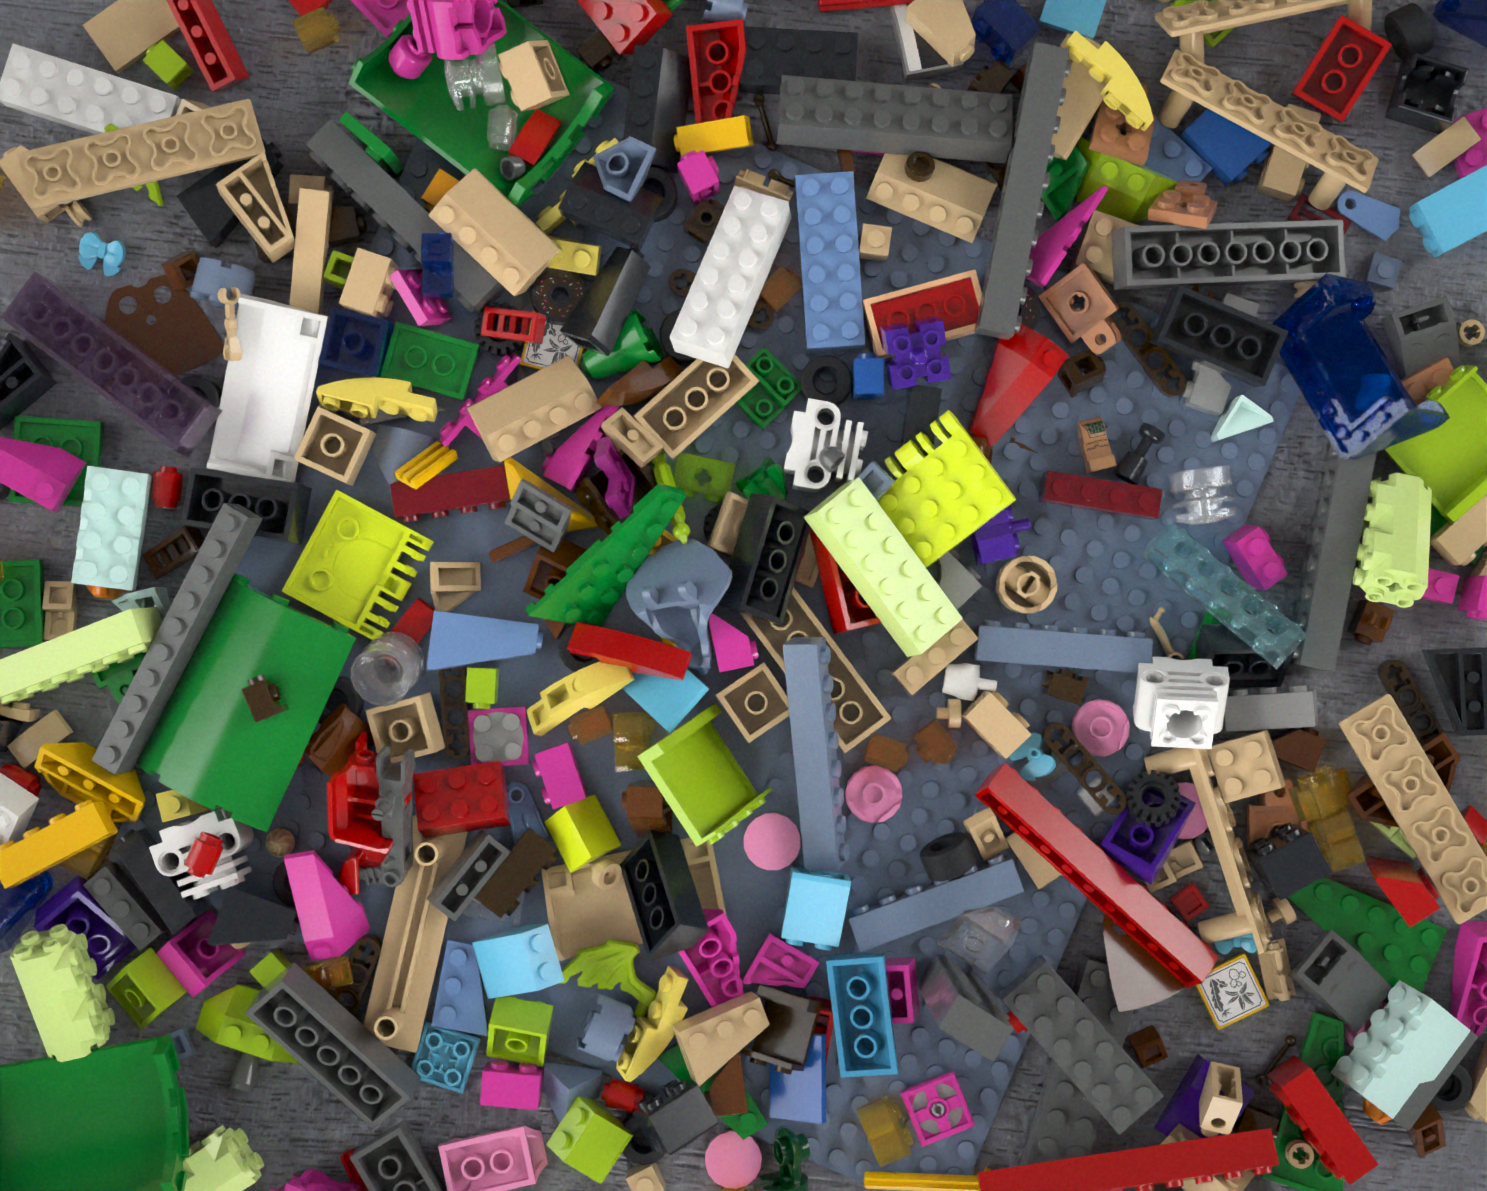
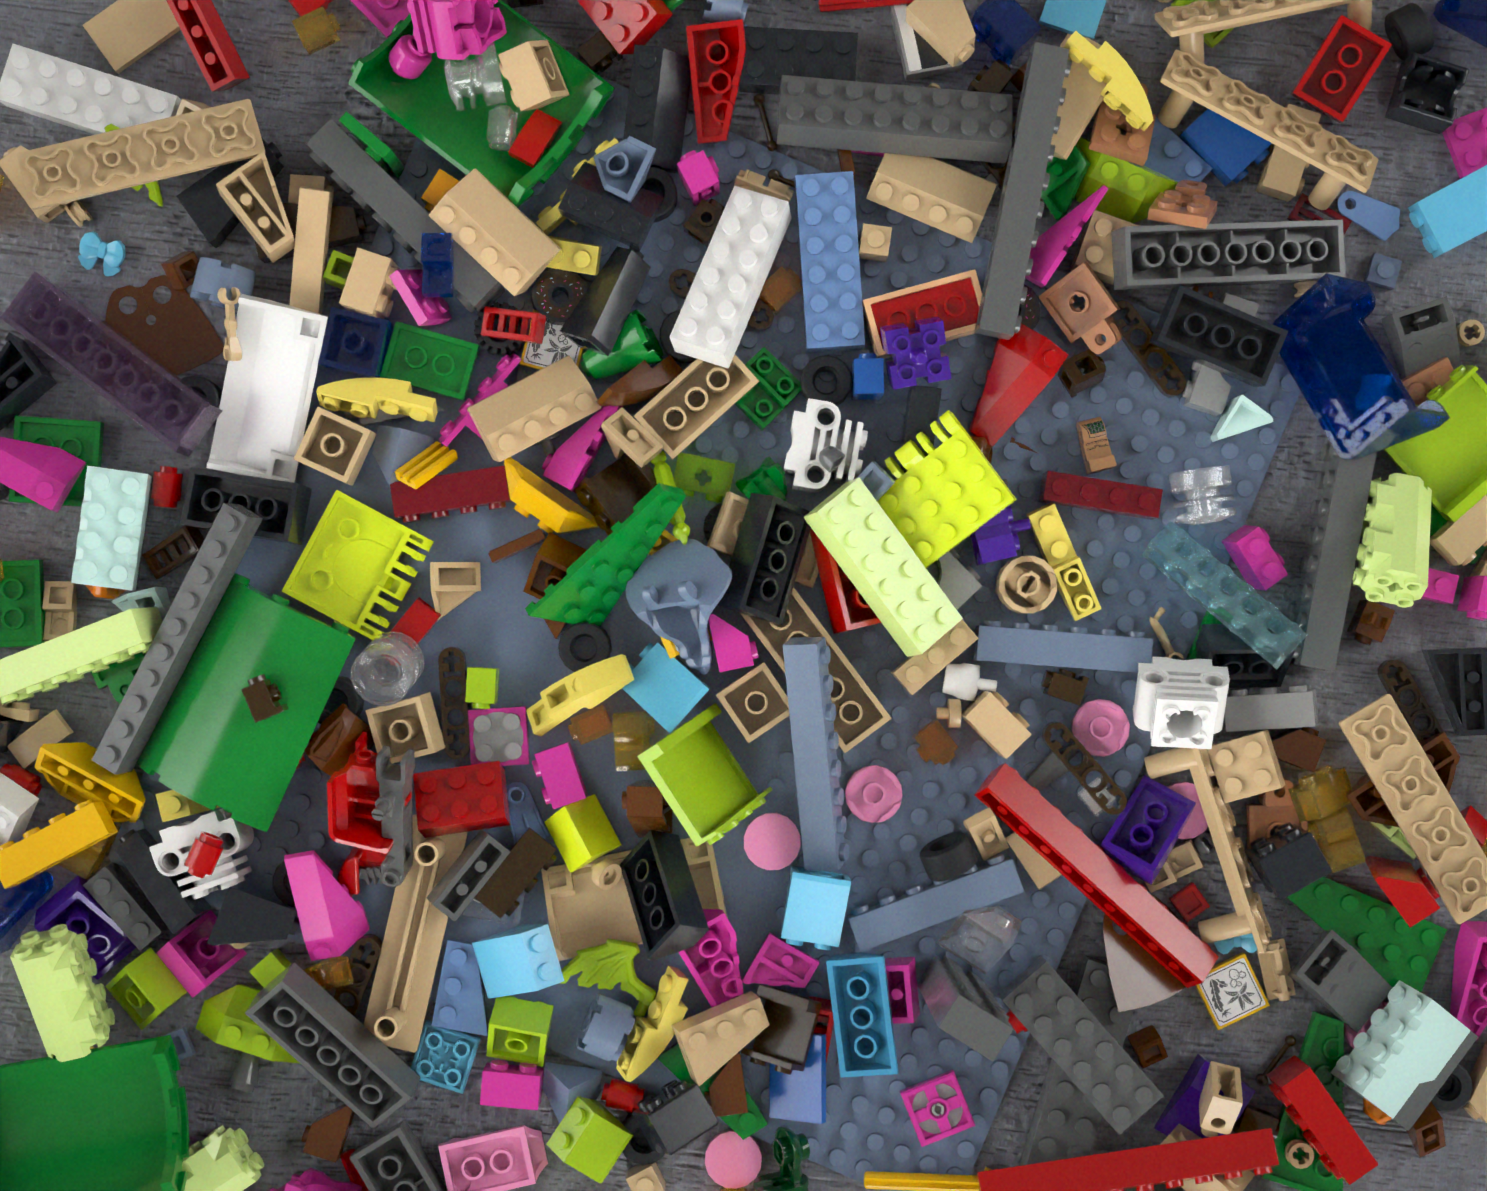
(167, 64): lime brick -> none
(280, 842): tan plate -> none
(328, 1133): none -> reddish brown slope
(471, 640): medium blue slope -> none
(512, 167): dark grey hinge -> none
(539, 515): dark grey slope -> none
(620, 478): magenta plate -> none
(630, 651): red slope -> none
(714, 135): yellow brick -> none
(884, 1131): clear yellow brick -> none
(886, 752): clear orange brick -> none
(919, 166): dark brown tile -> none
(1040, 763): medium azure piece -> none
(1061, 556): none -> light yellow slope
(1133, 463): black piece -> none
(1153, 814): black tyre -> none
(1282, 910): tan tile -> none
(1446, 147): tan slope -> none

